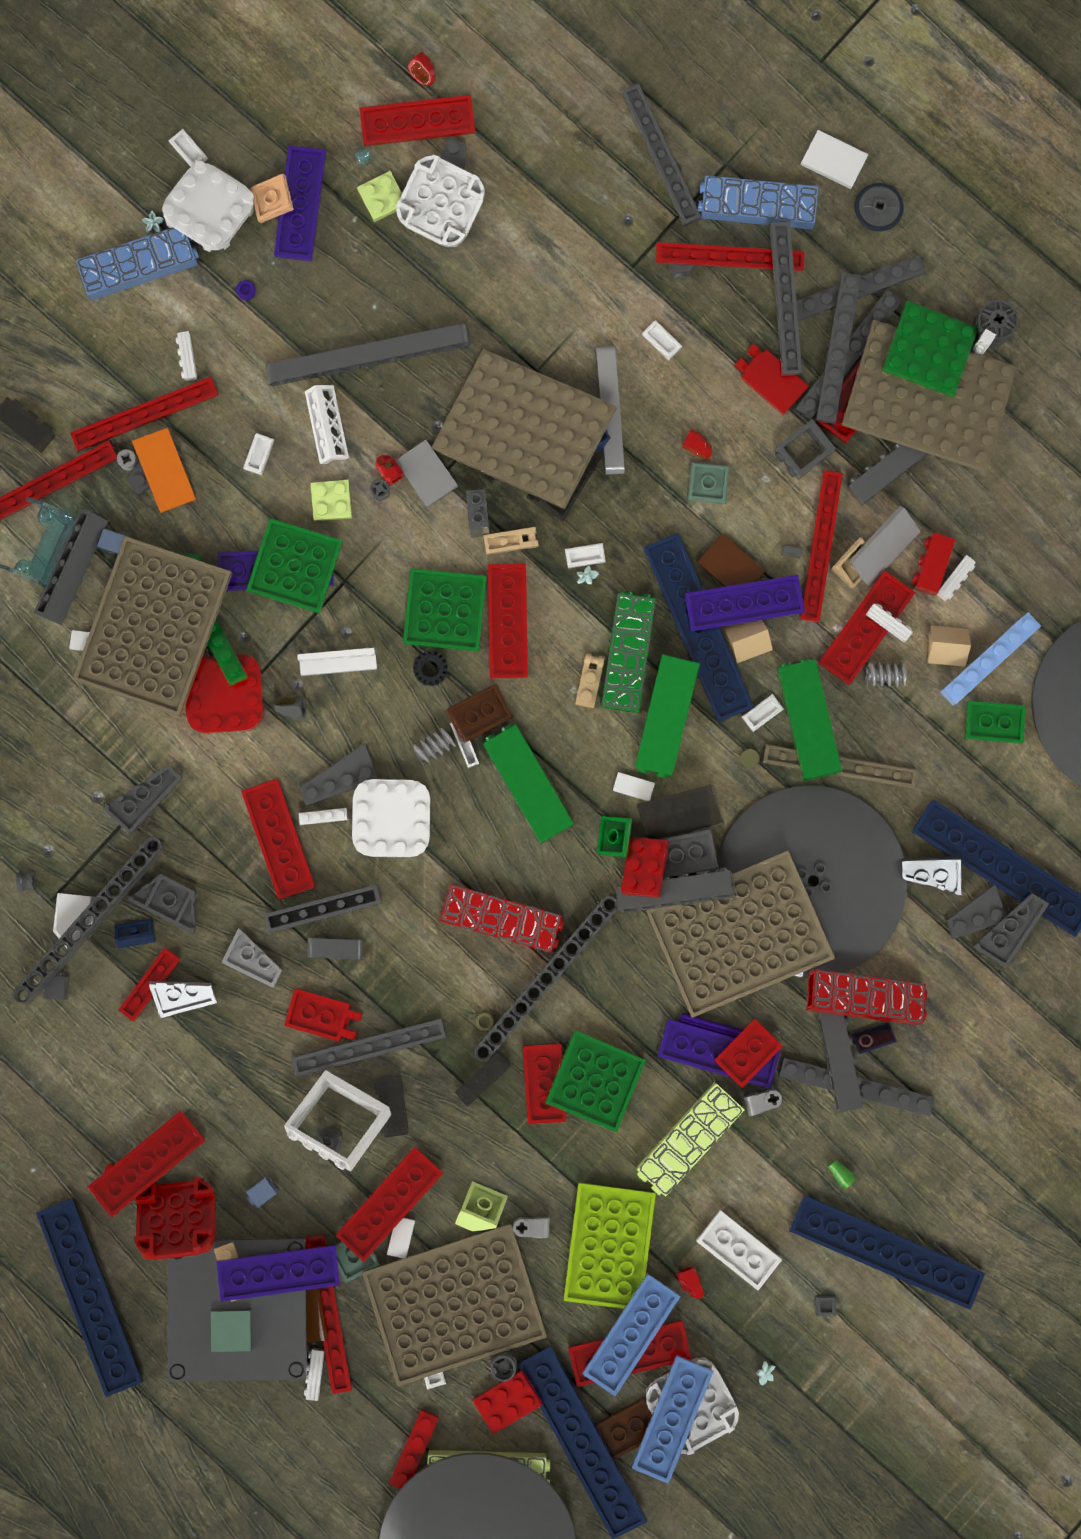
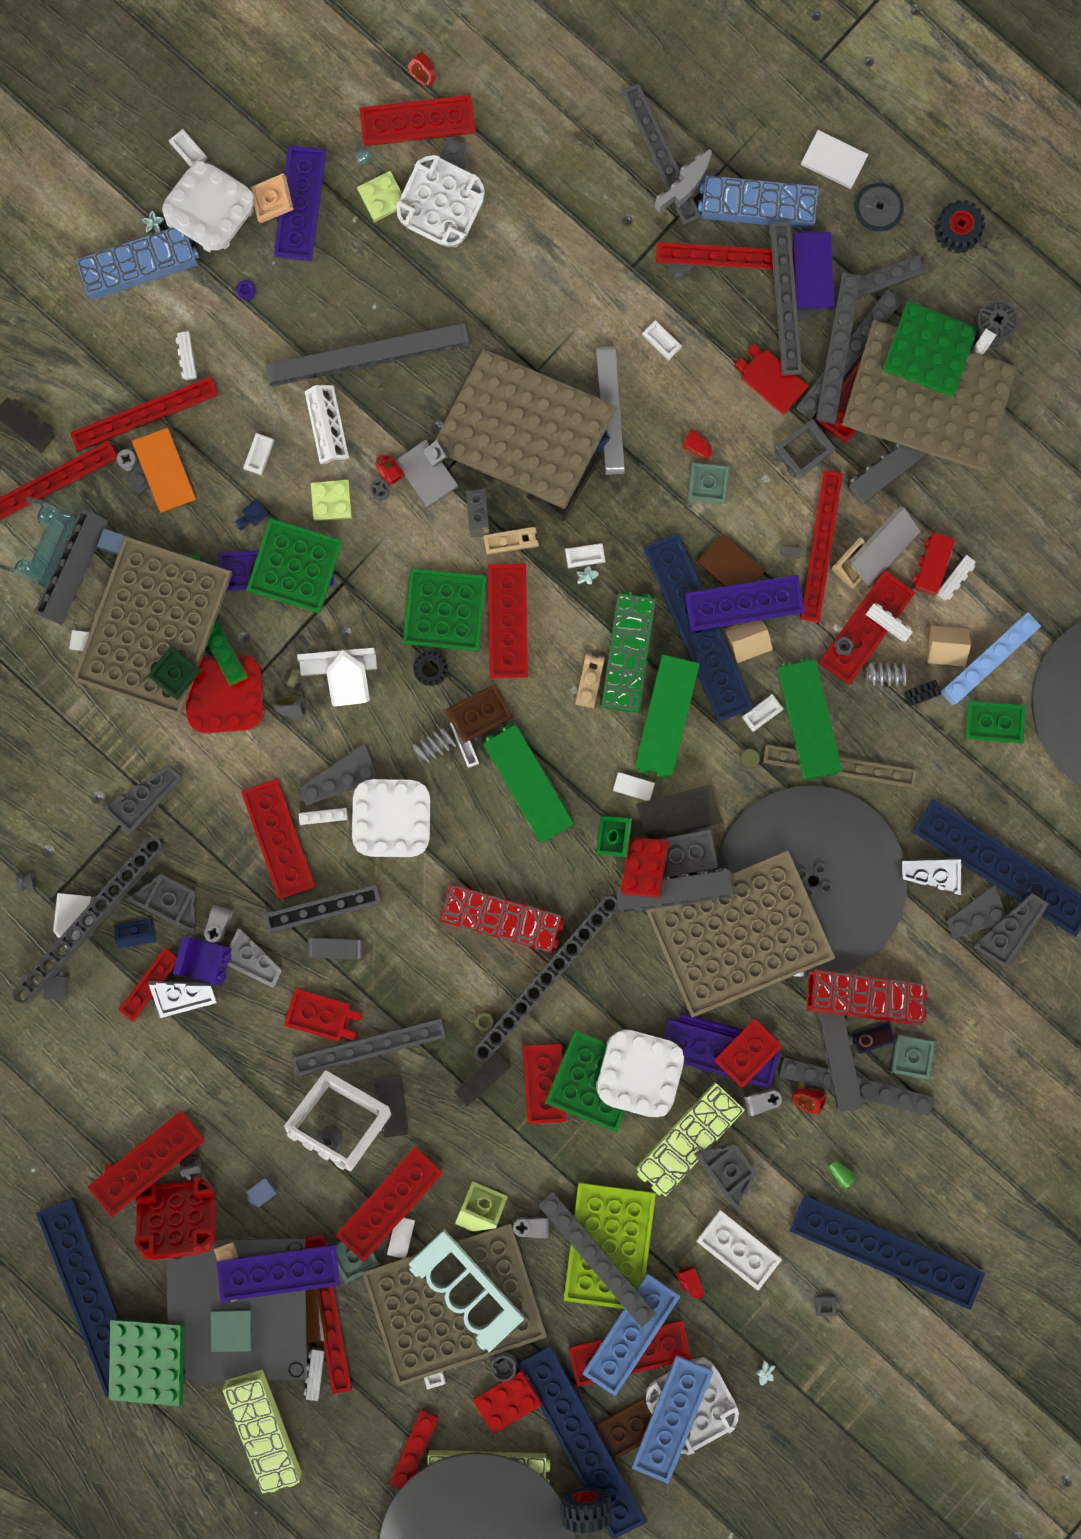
(146, 1362): none -> green plate
(174, 673): none -> dark green tile
(190, 1165): none -> dark grey tile
(202, 960): none -> dark purple panel
(218, 921): none -> light grey piece
(253, 514): none -> dark blue plate
(262, 1431): none -> yellowish green brick
(293, 677): none -> olive tile
(347, 680): none -> white tile
(436, 453): none -> plate
(502, 1324): none -> light aqua fence
(586, 1510): none -> black wheel
(597, 1259): none -> dark grey plate
(640, 1073): none -> white plate
(690, 179): none -> light grey slope
(728, 1170): none -> dark grey wing
(809, 1100): none -> red rock
(813, 270): none -> dark purple tile
(846, 641): none -> dark grey plate
(912, 1056): none -> sand green tile
(922, 693): none -> black tyre
(959, 226): none -> black wheel

